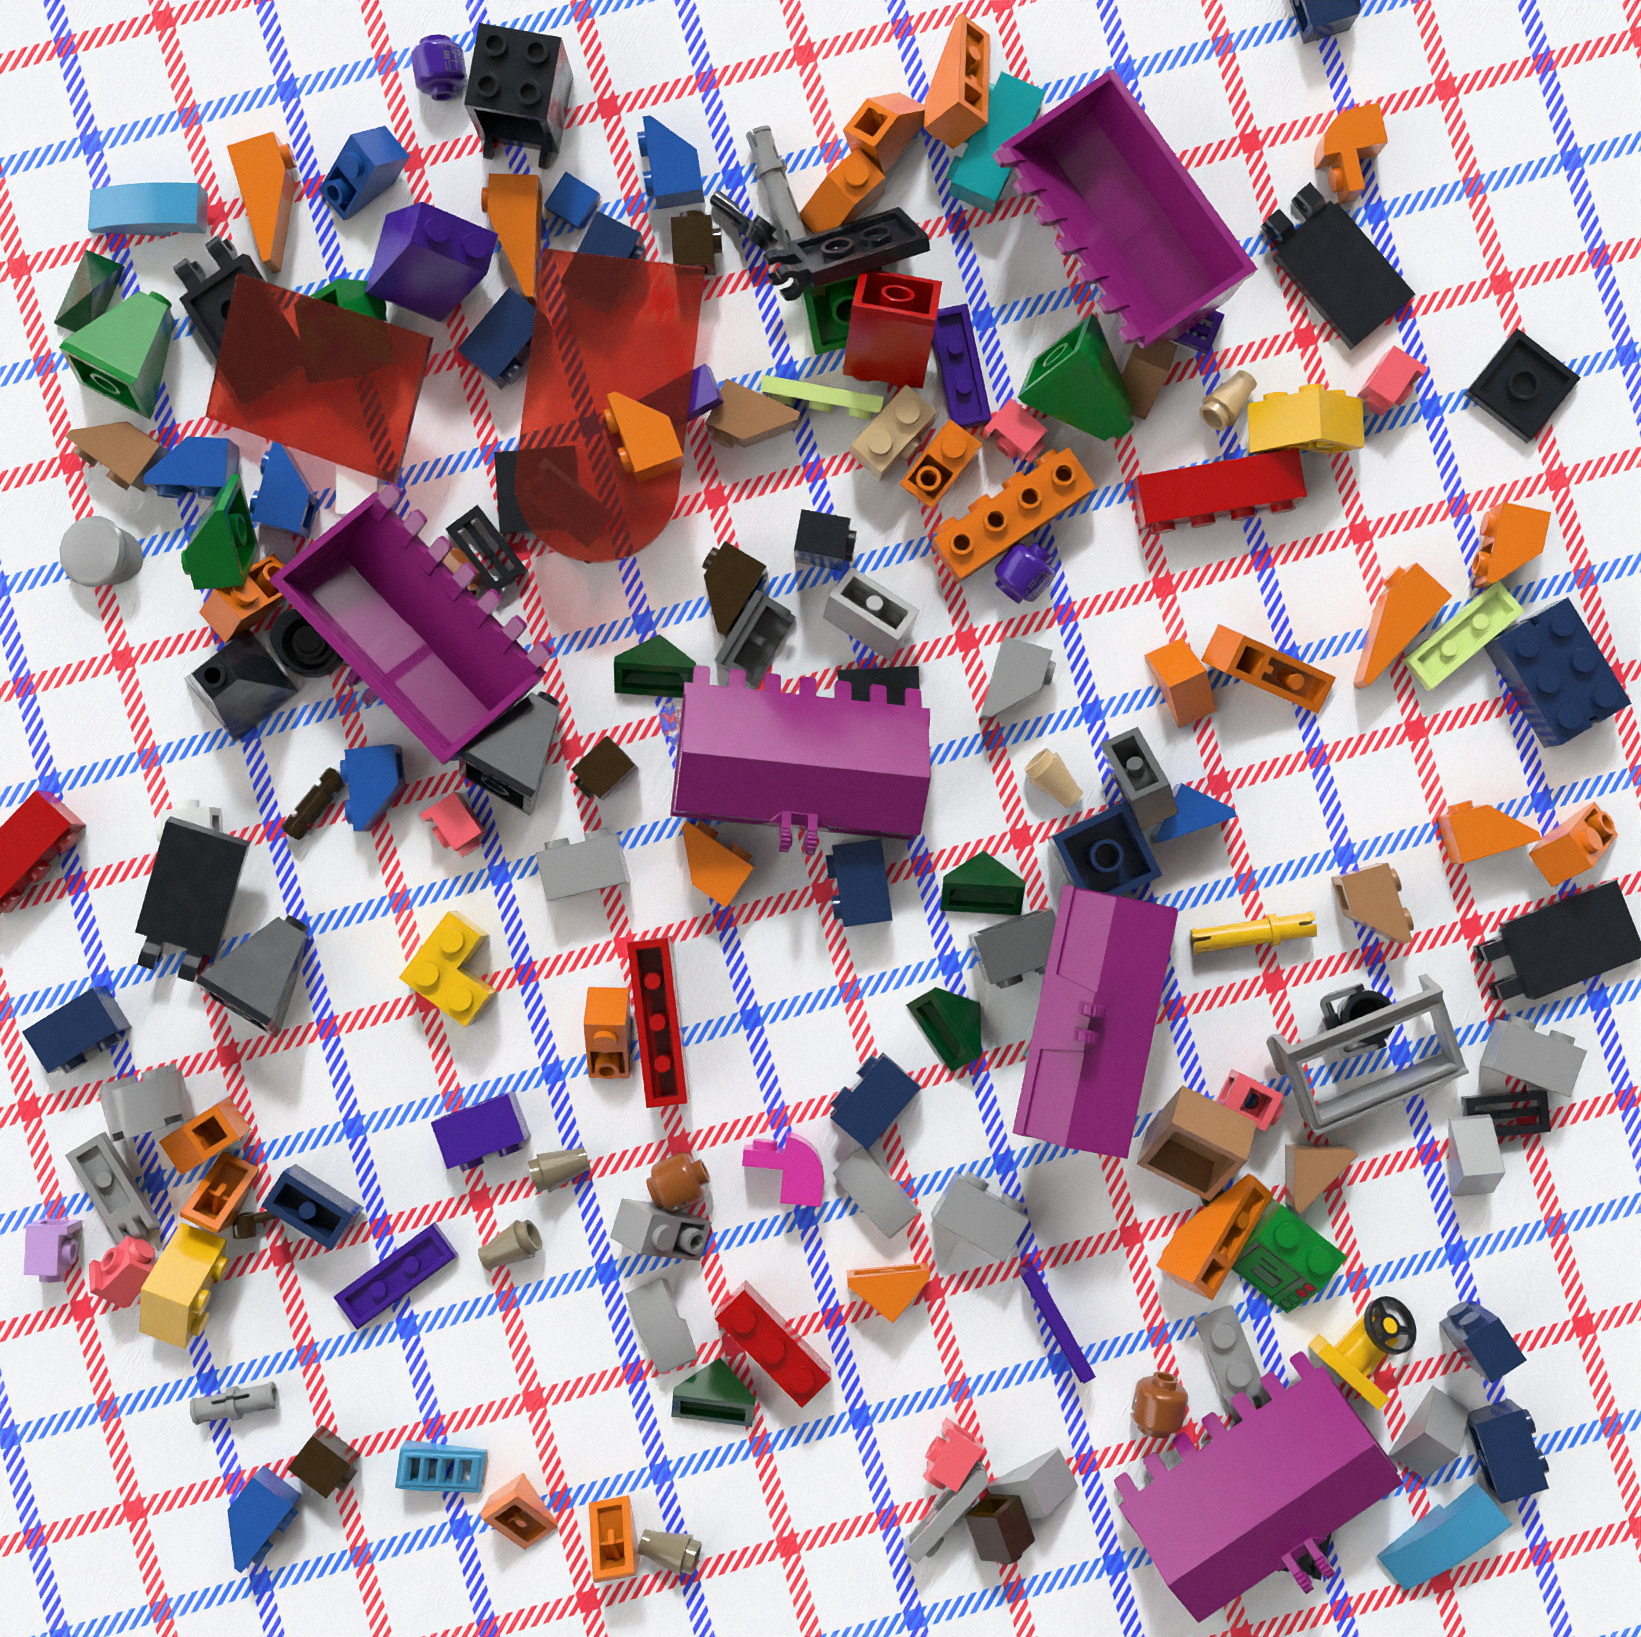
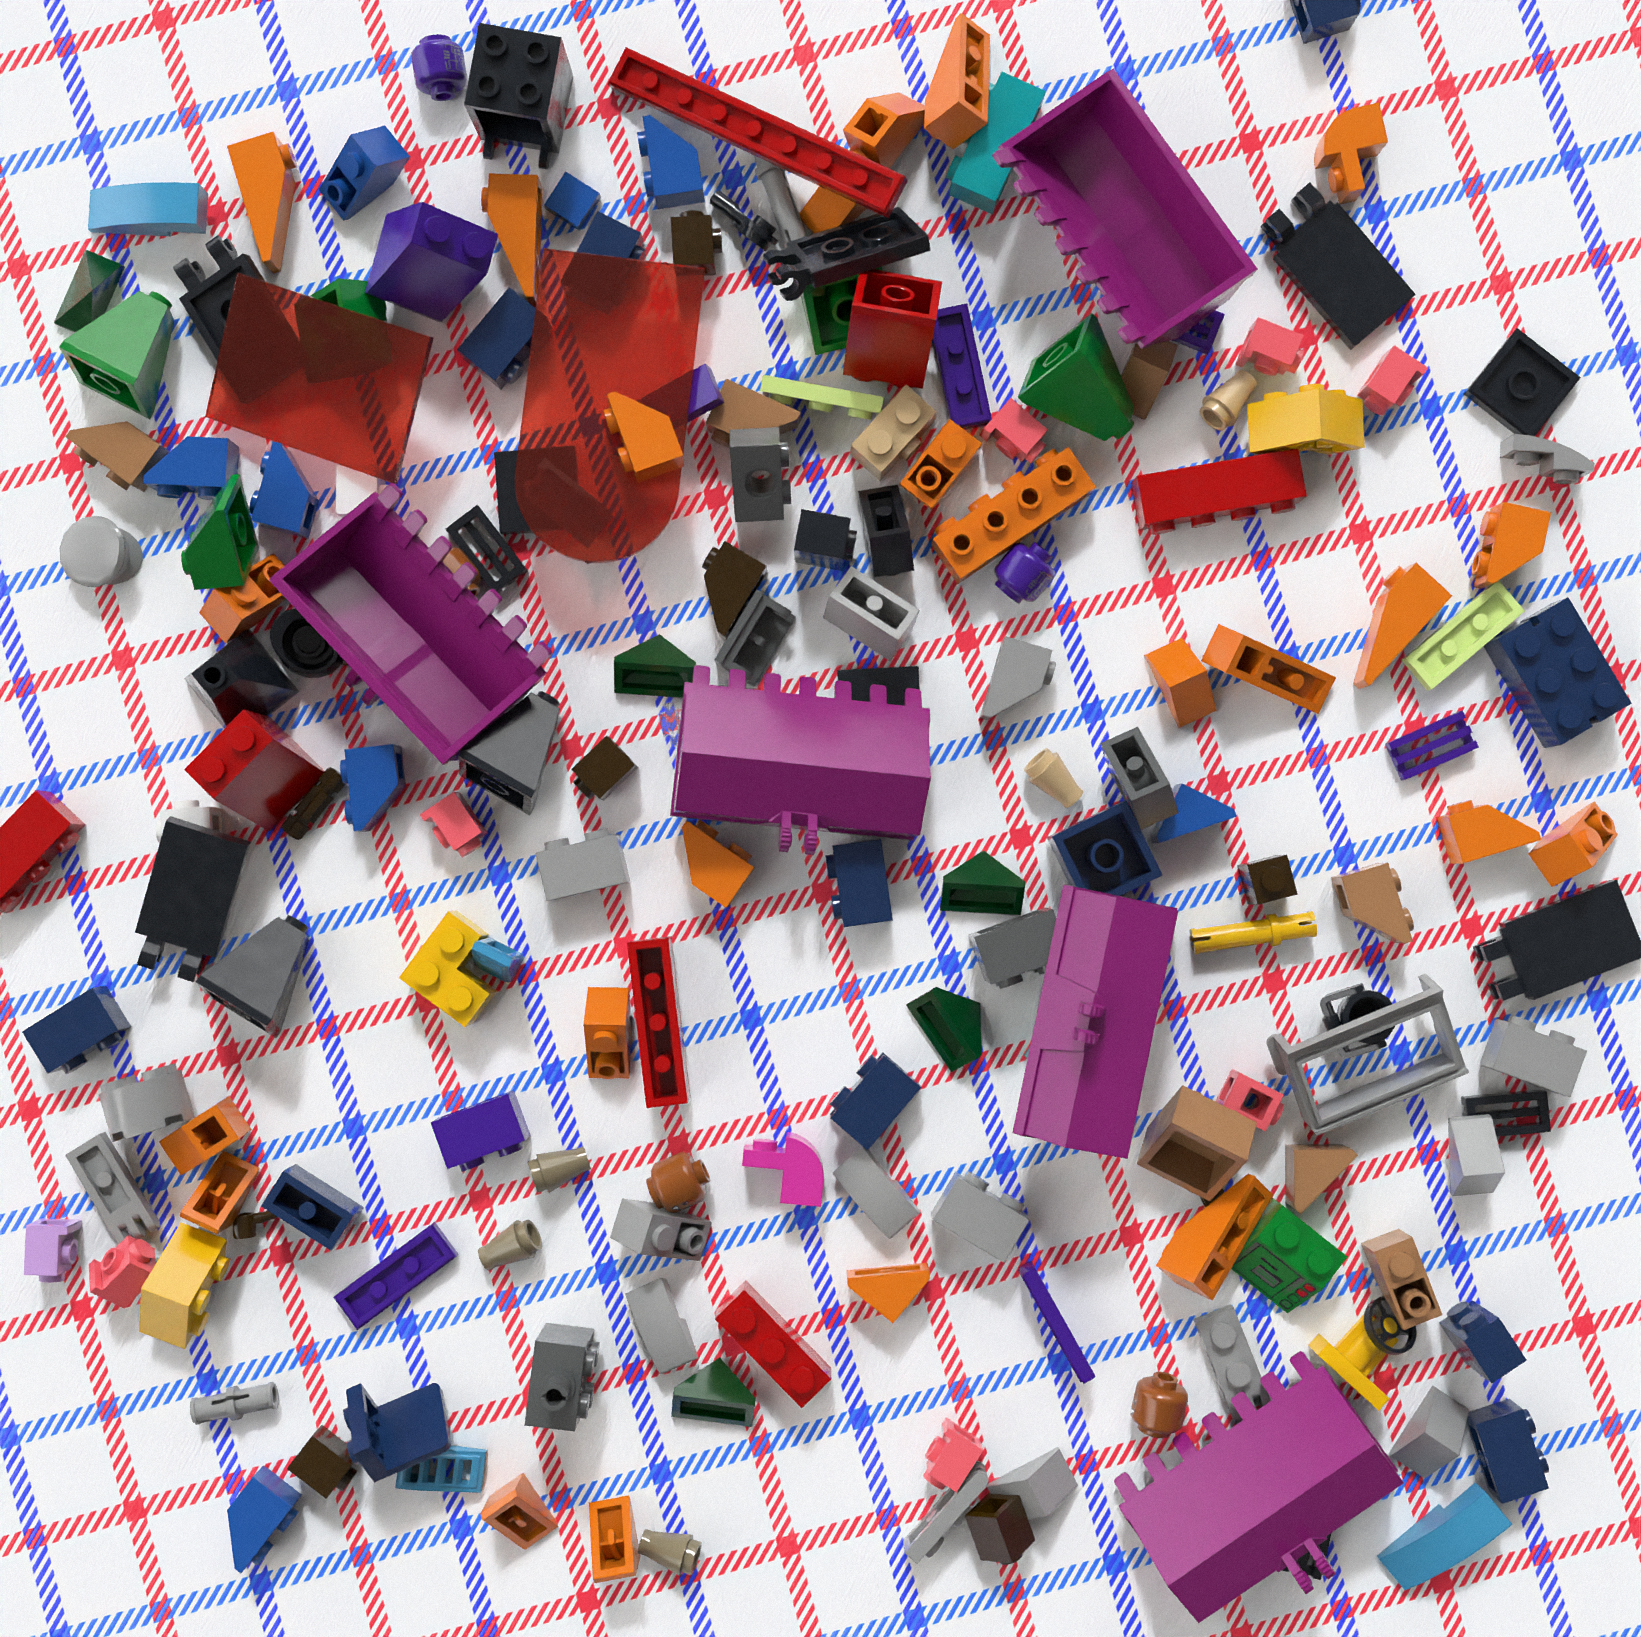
(255, 769): none -> red slope
(398, 1432): none -> dark blue bracket
(496, 959): none -> dark azure slope
(559, 1377): none -> dark grey brick
(755, 451): none -> dark grey brick
(758, 132): none -> red tile
(886, 531): none -> black slope
(1267, 879): none -> dark brown brick
(1271, 348): none -> coral brick
(1402, 1278): none -> medium nougat slope
(1463, 732): none -> dark purple tile
(1555, 459): none -> light grey slope

